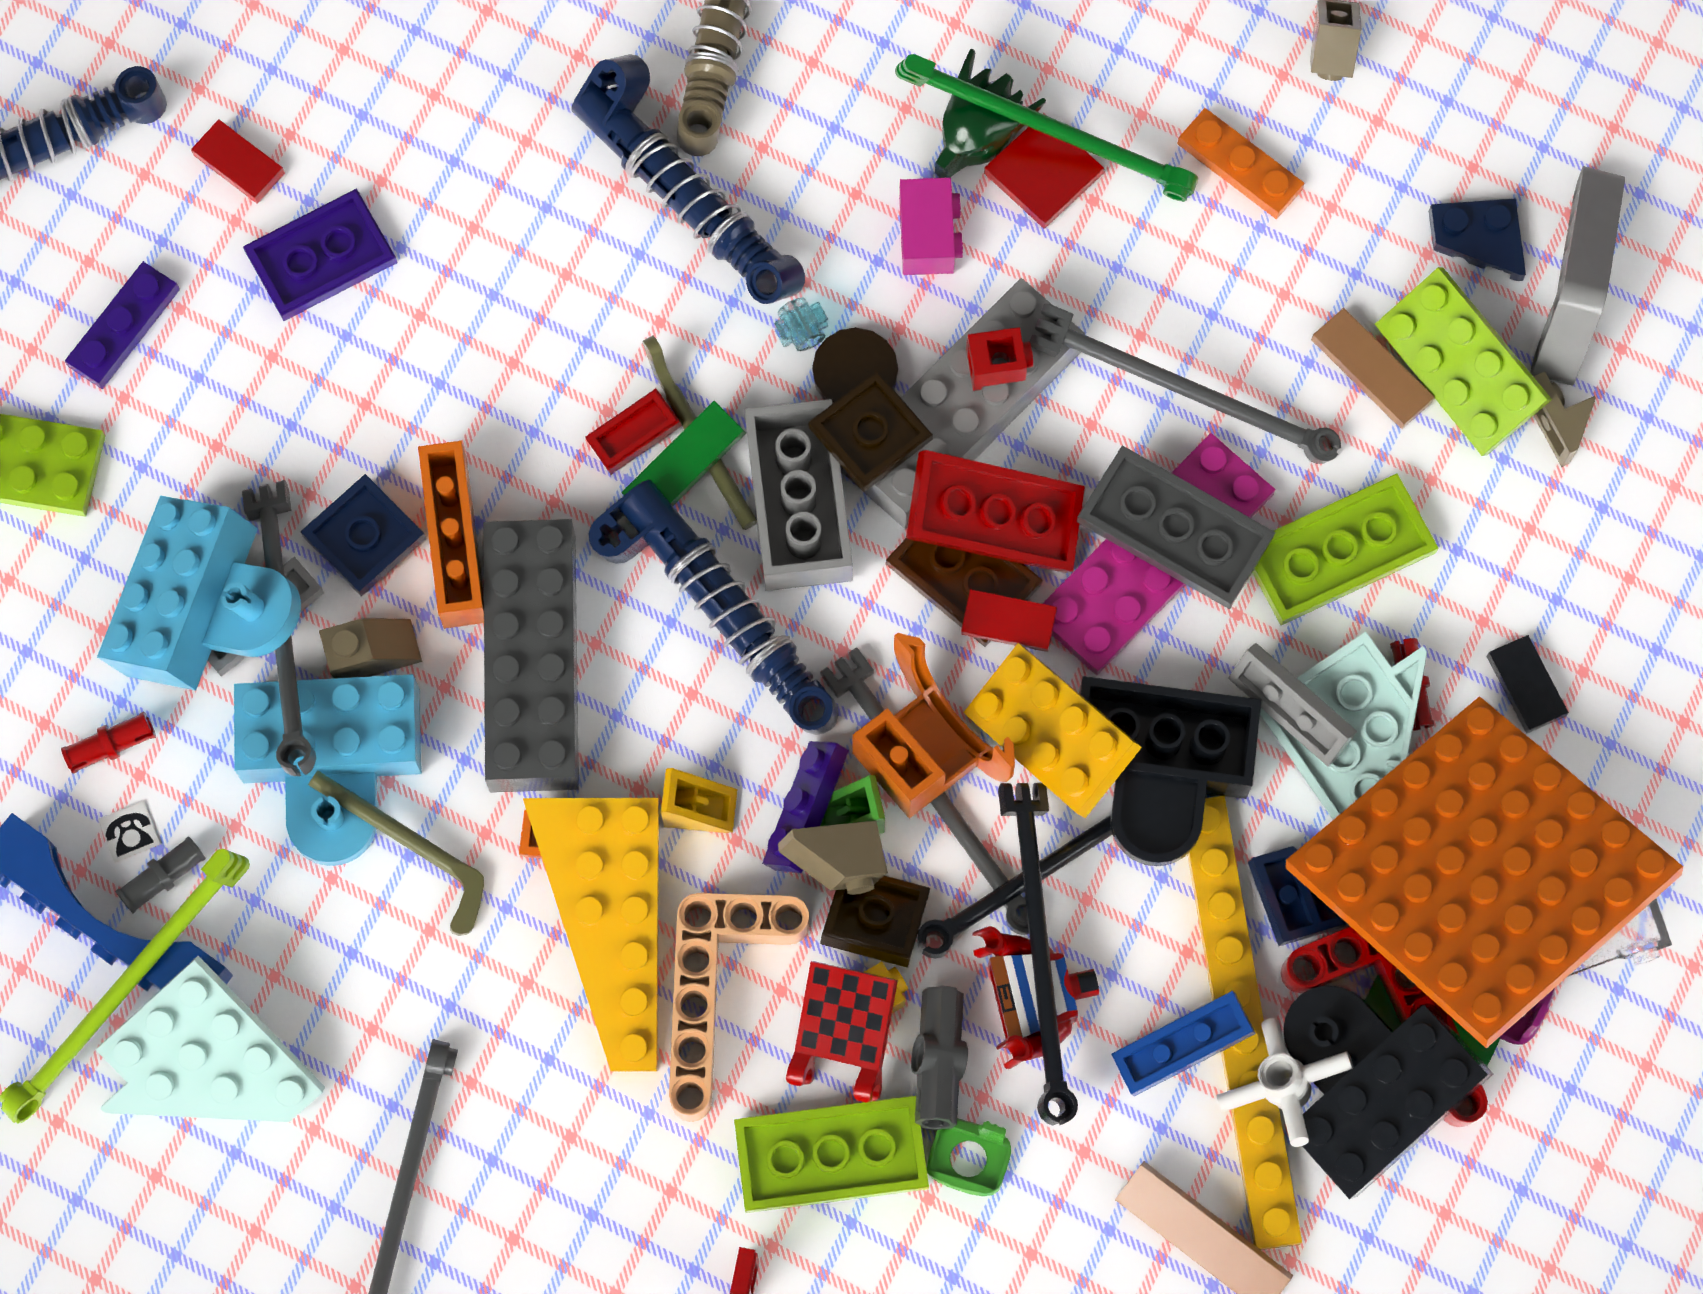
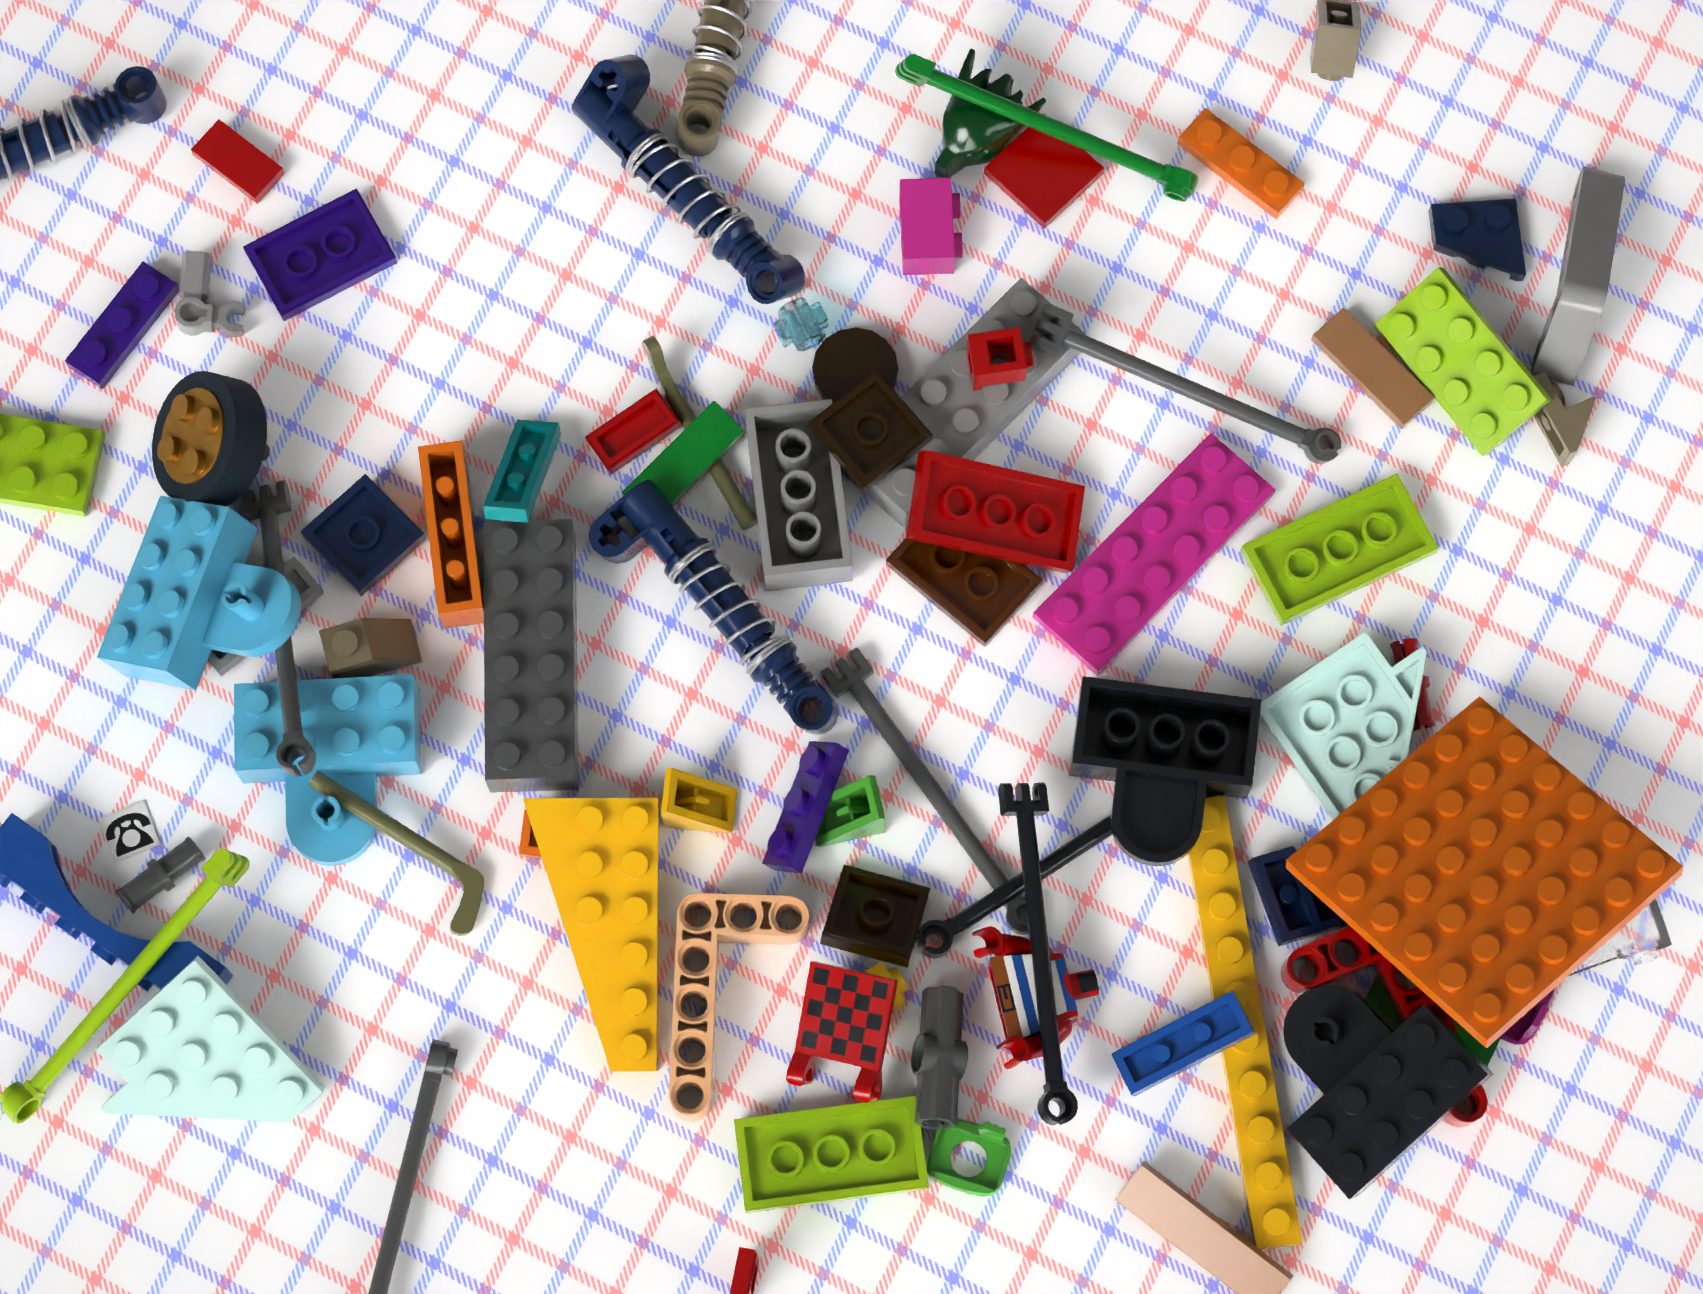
(108, 742): red pin -> none
(191, 312): none -> light grey bar
(209, 439): none -> black wheel
(522, 471): none -> teal plate
(838, 855): dark tan slope -> none
(926, 742): orange piece -> none
(1009, 620): red tile -> none
(1052, 730): yellow plate -> none
(1175, 527): dark grey plate -> none
(1291, 1095): white bar -> none
(1292, 704): light grey plate -> none
(1527, 684): black tile -> none

